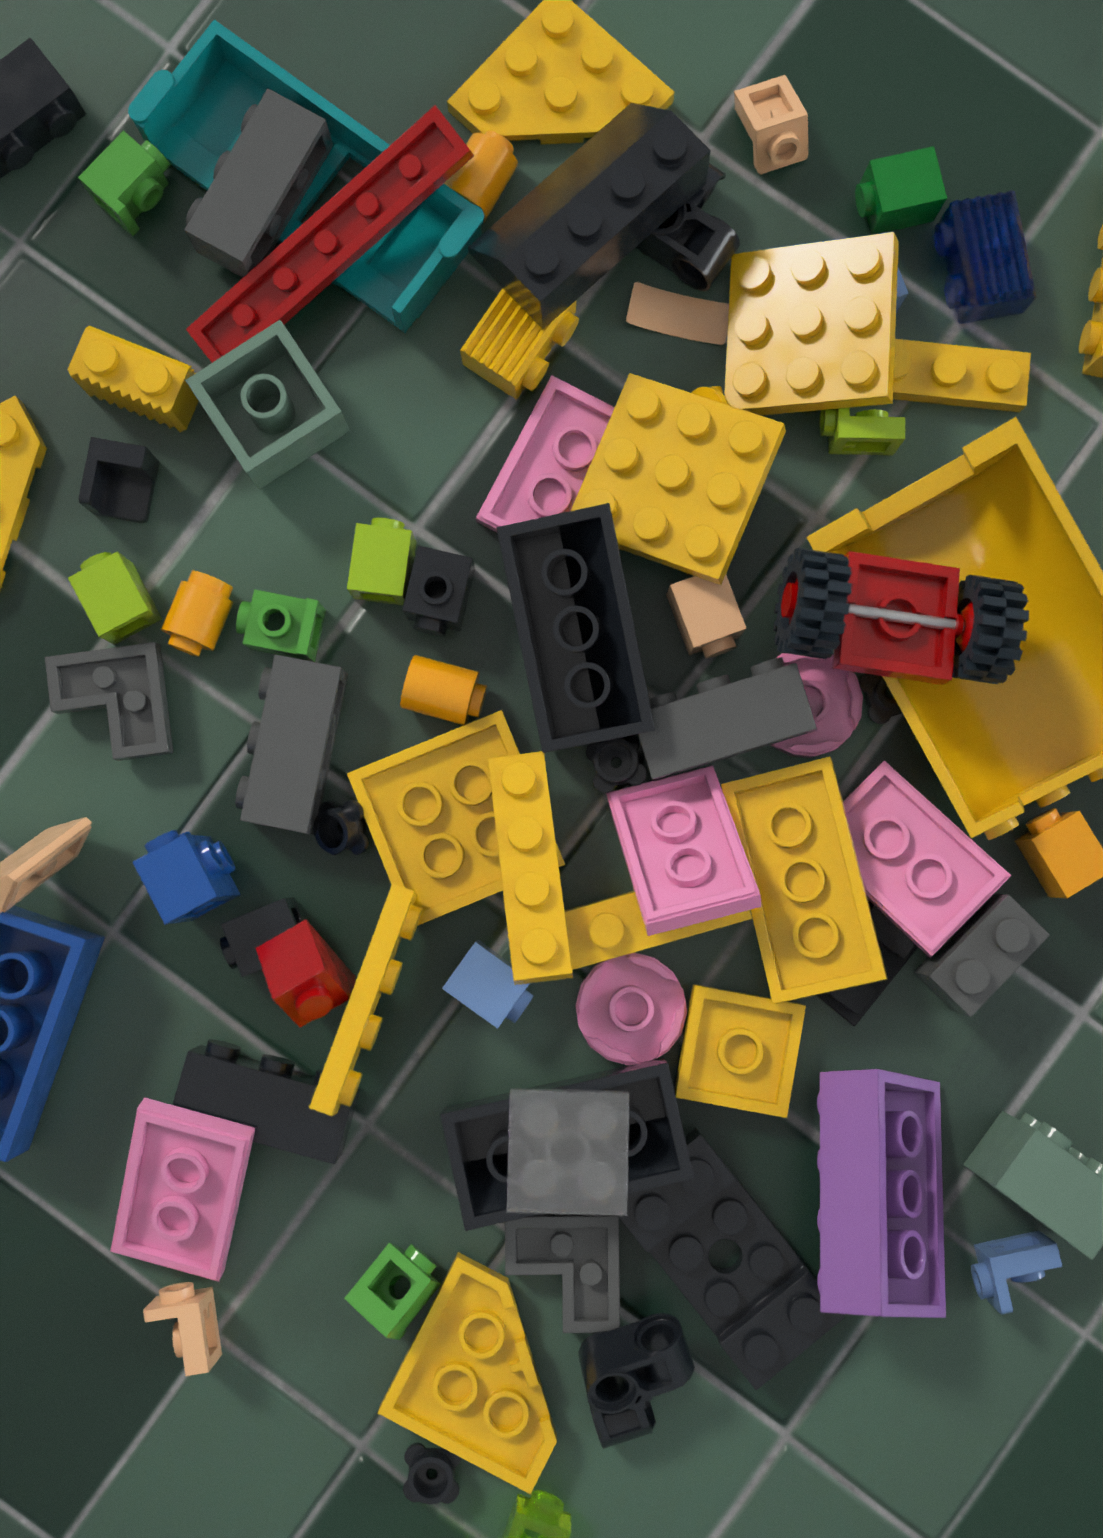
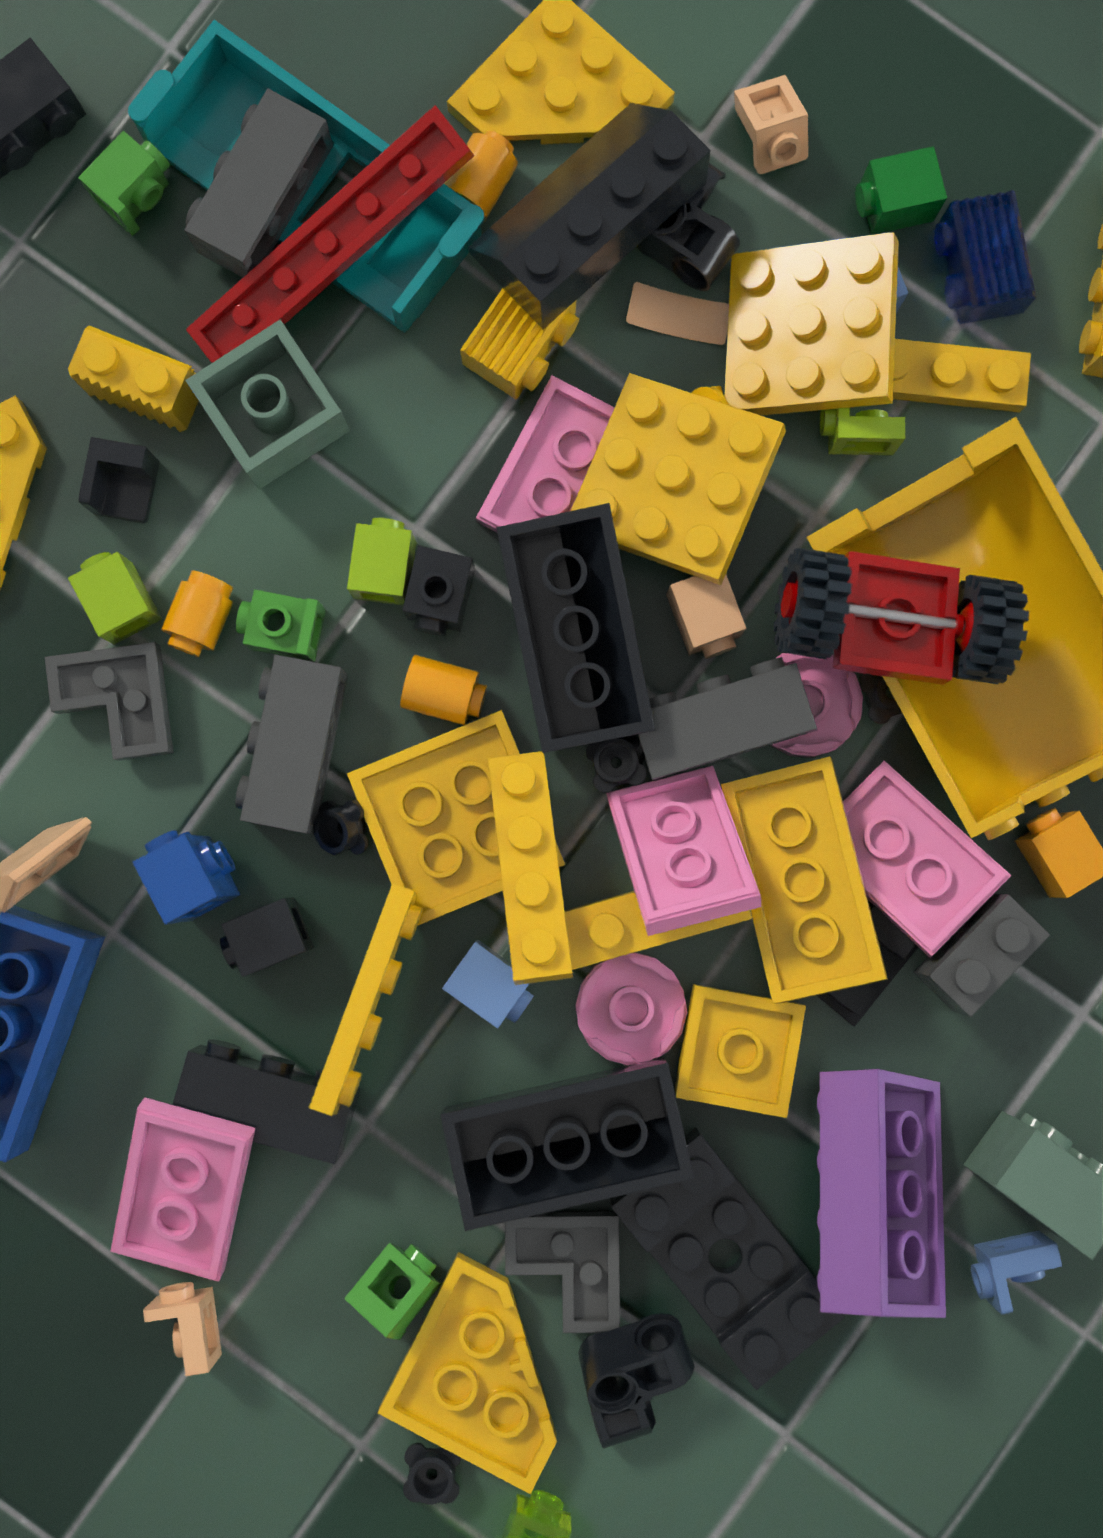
(304, 973): red slope -> none
(568, 1152): clear plate -> none

